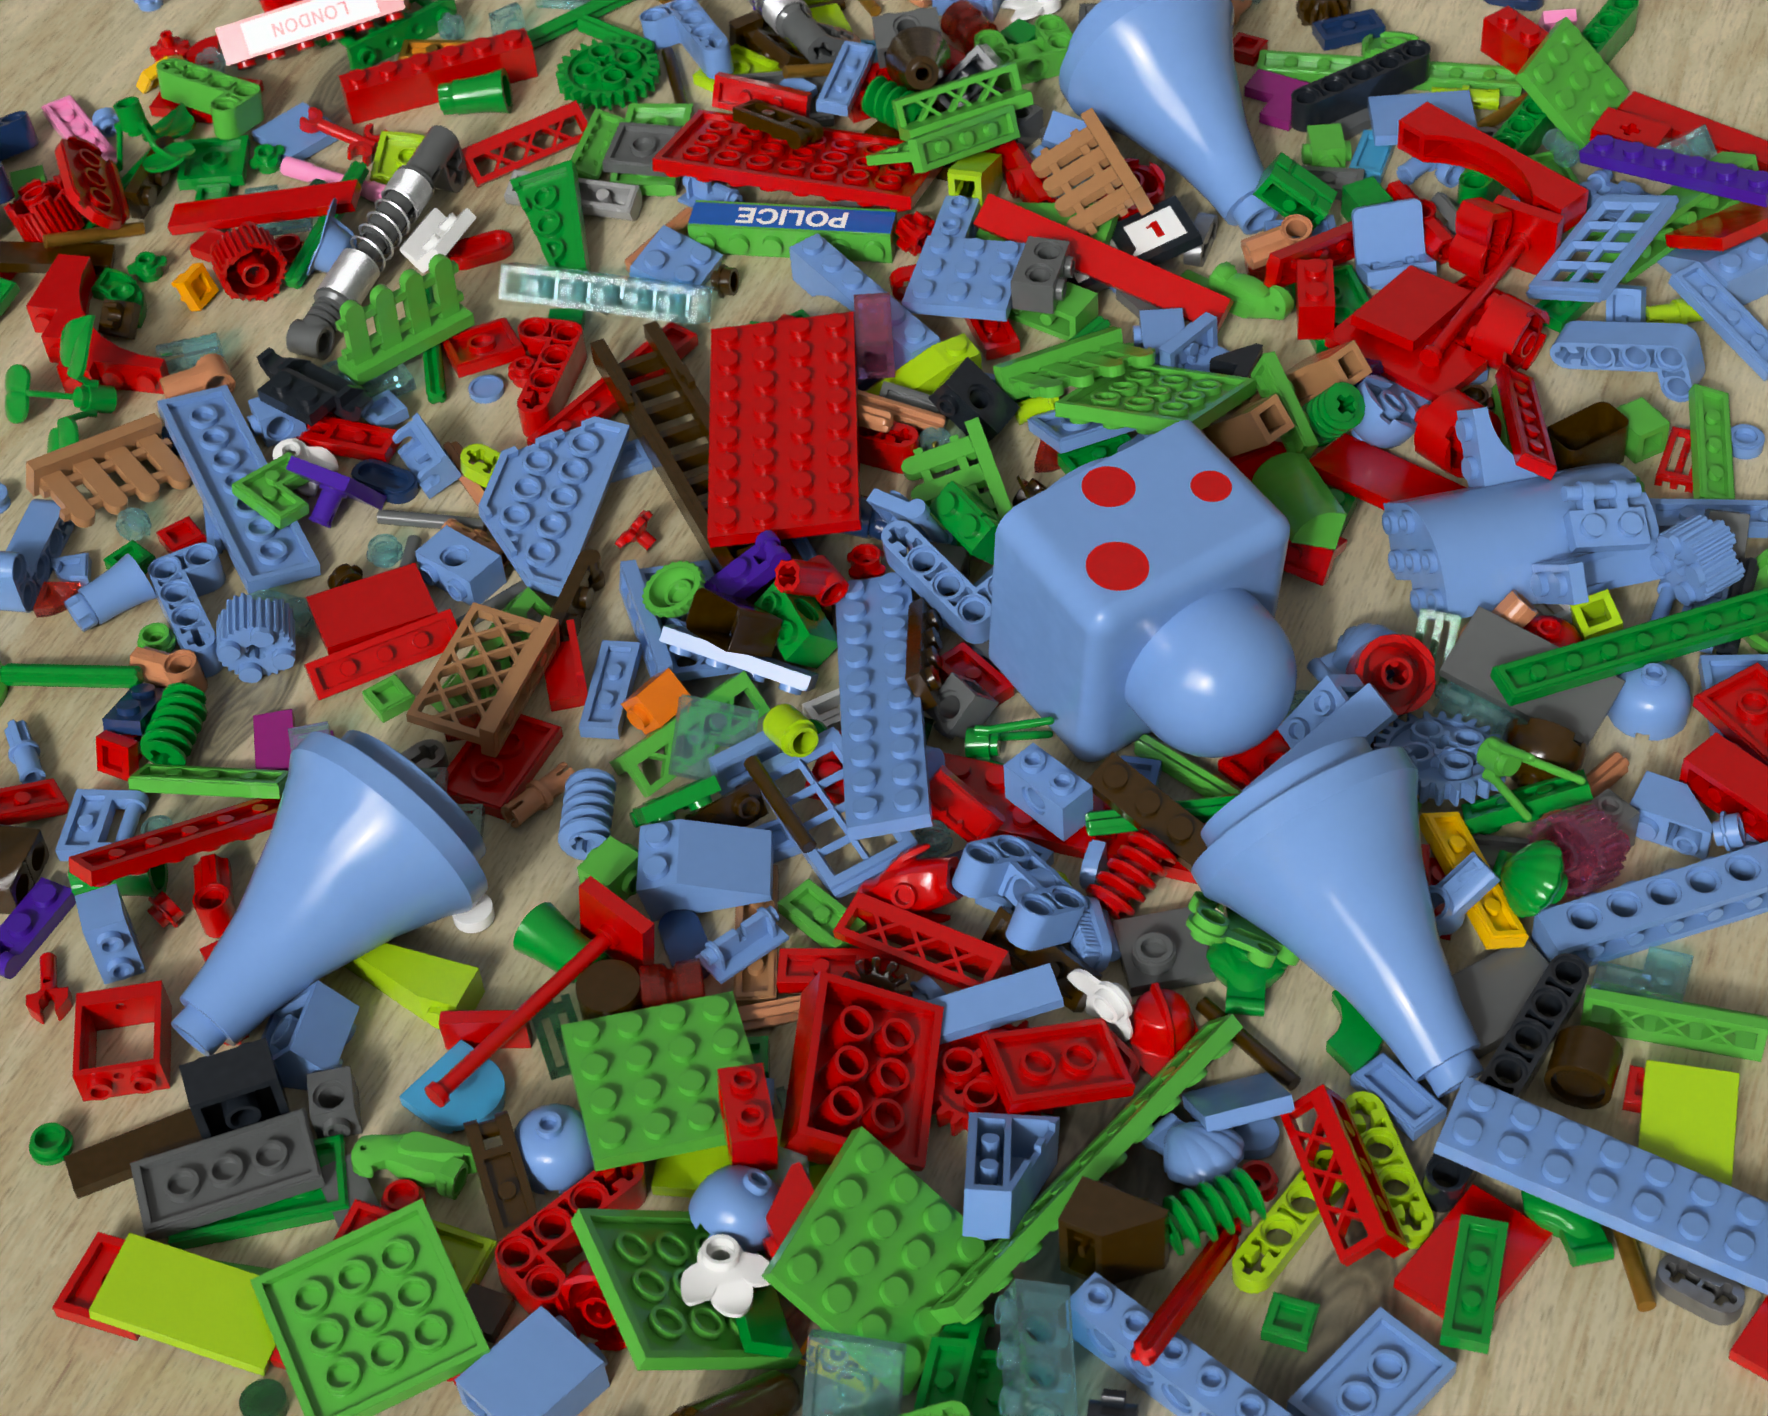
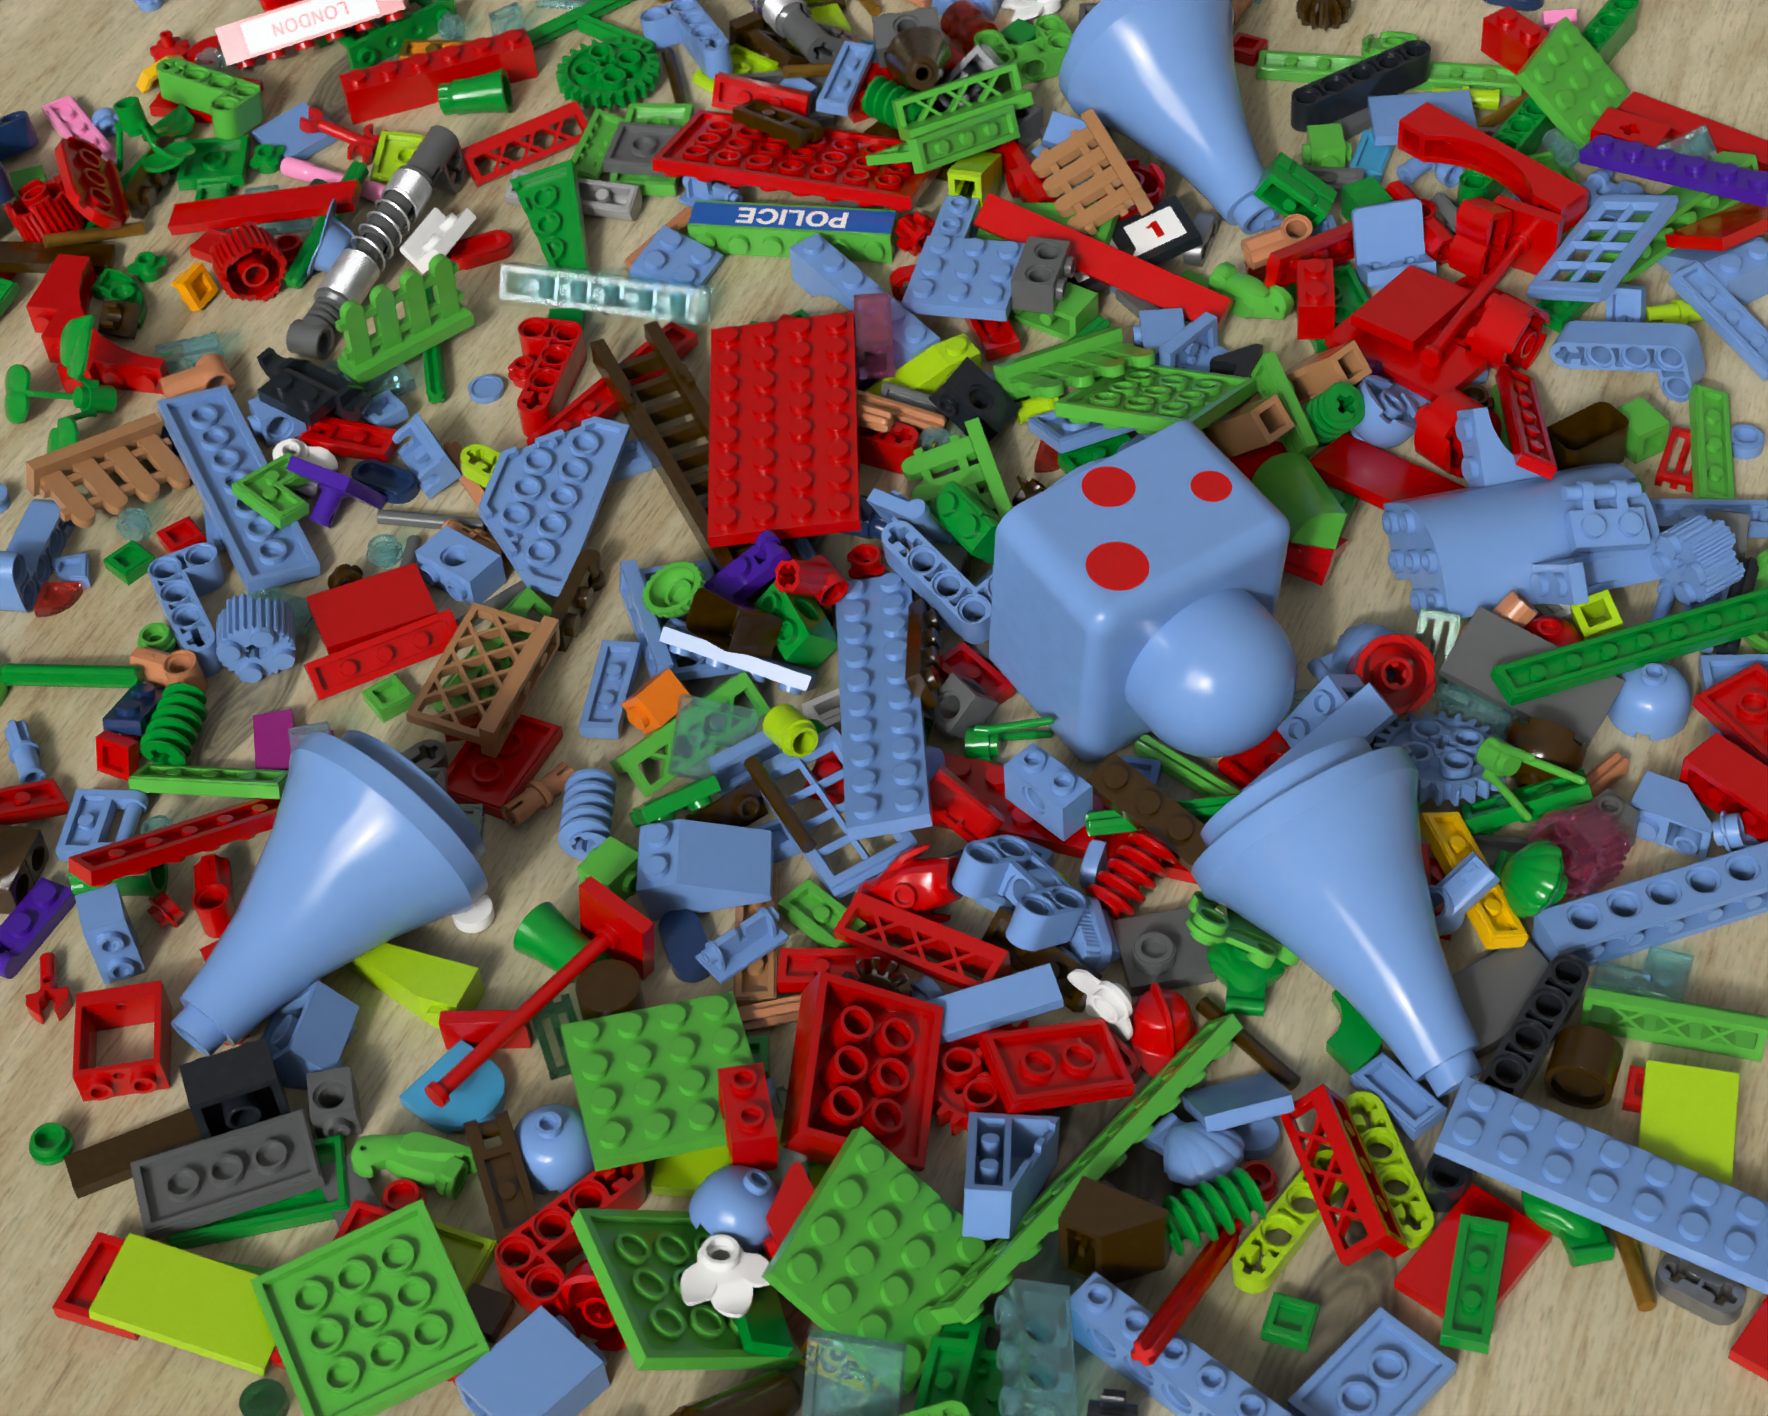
(110, 594): medium blue plant -> none
(483, 347): red tile -> none
(566, 674): red panel -> none
(637, 532): red plant -> none
(670, 985): clear red wheel -> none
(725, 281): dark brown plate -> none
(937, 837): clear light blue plate -> none
(1276, 92): magenta tile -> none
(1347, 29): dark blue plate -> none

